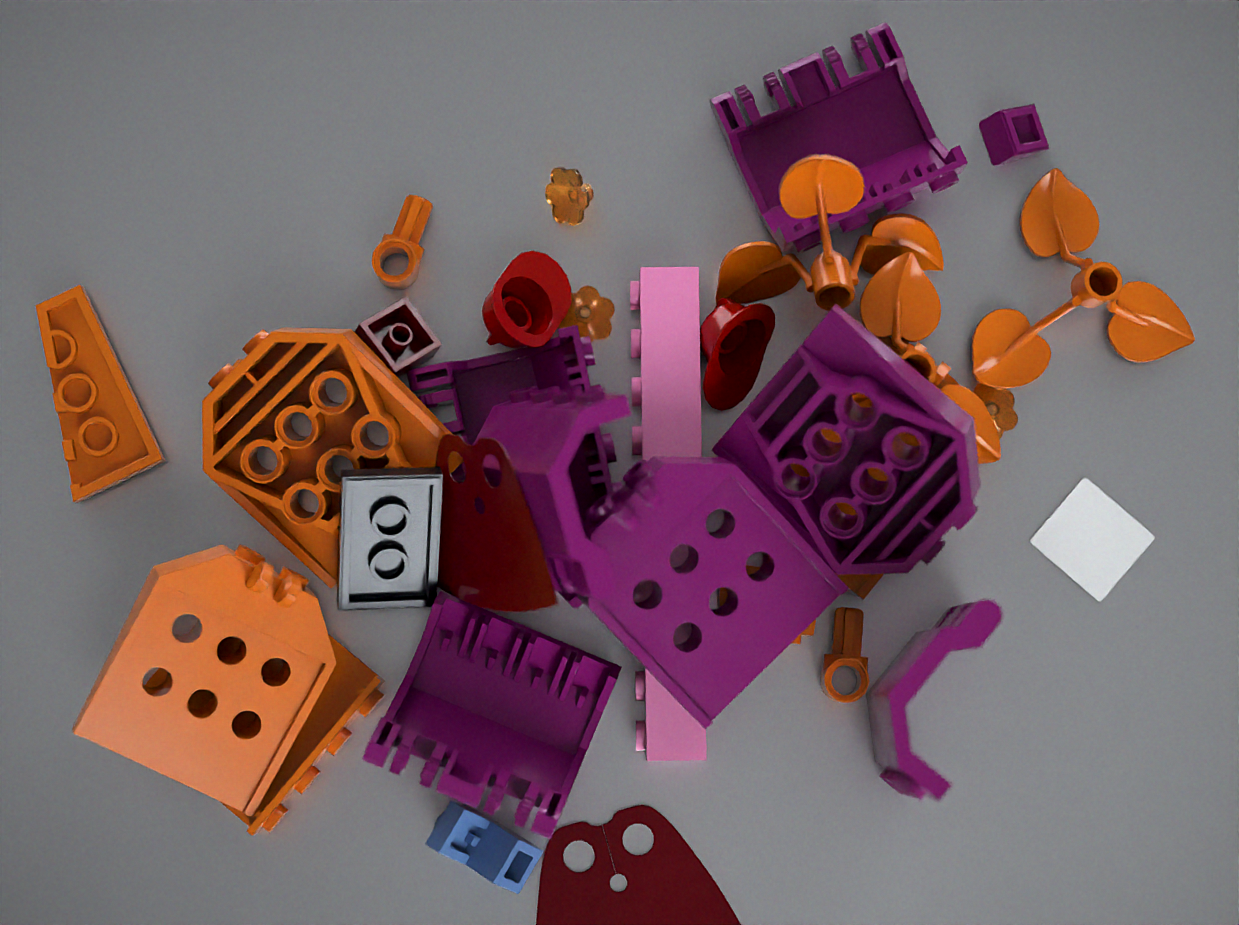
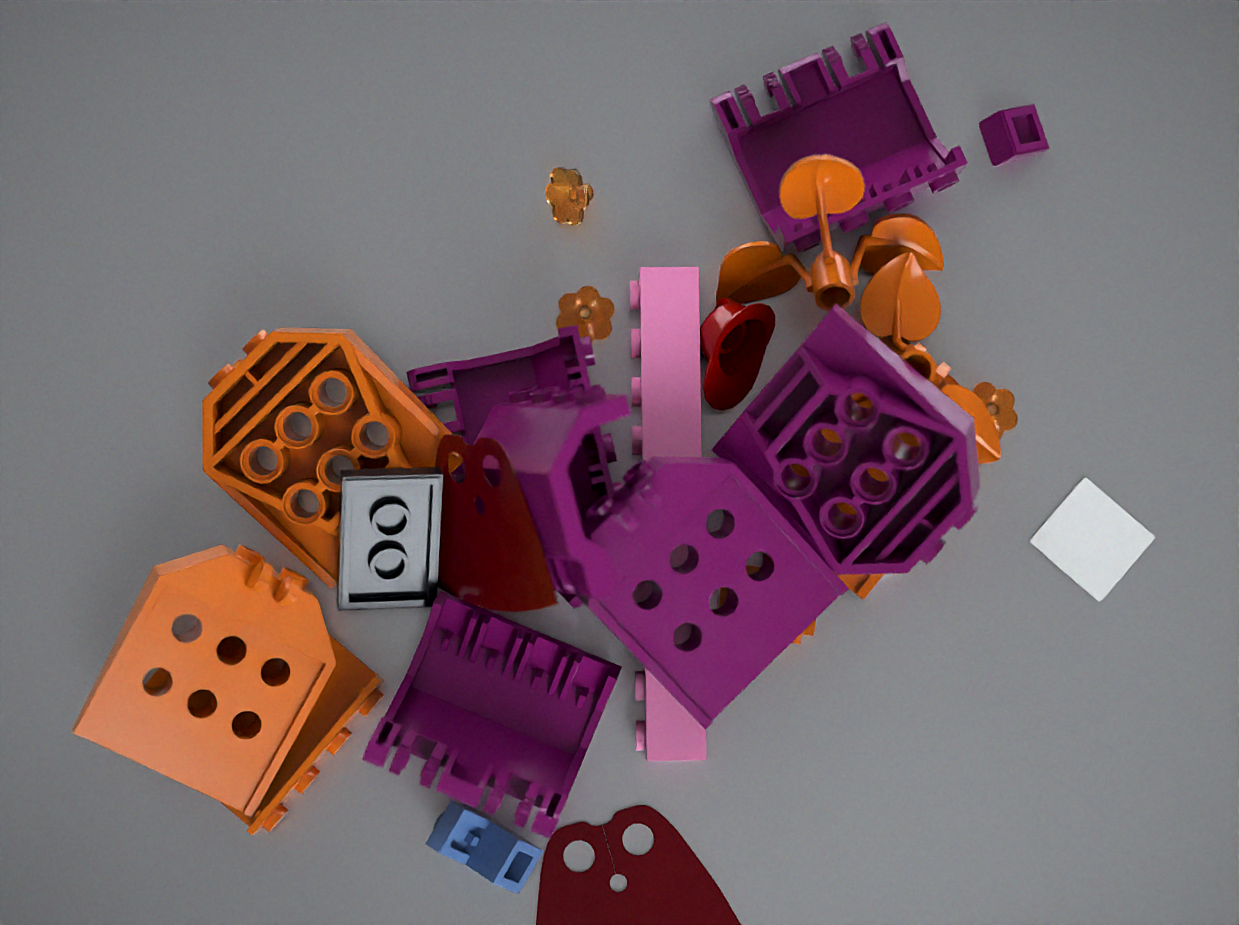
(96, 407): orange wing -> none
(399, 337): dark red piece -> none
(404, 241): orange axle -> none
(527, 302): red piece -> none
(846, 652): orange axle -> none
(957, 629): magenta hinge -> none
(1144, 318): orange plant -> none

